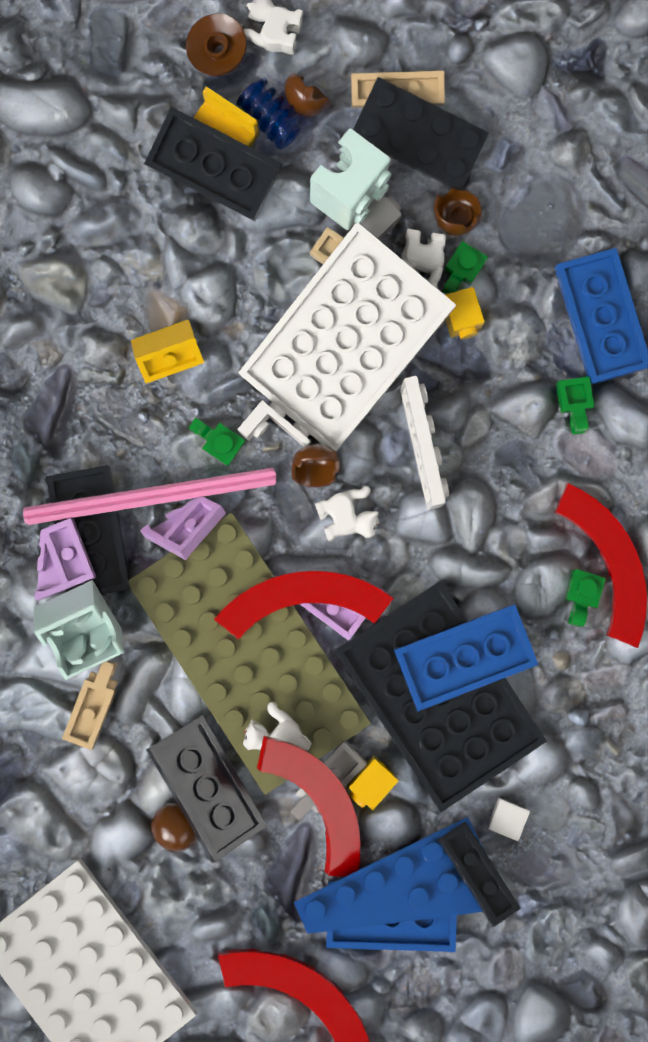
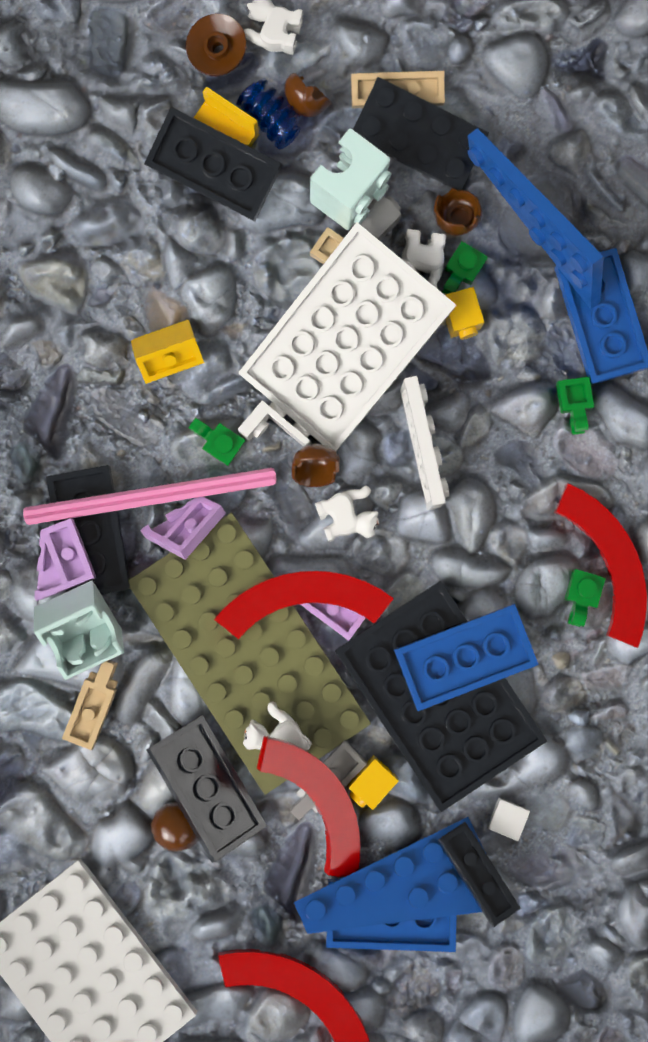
(546, 224): none -> blue wing

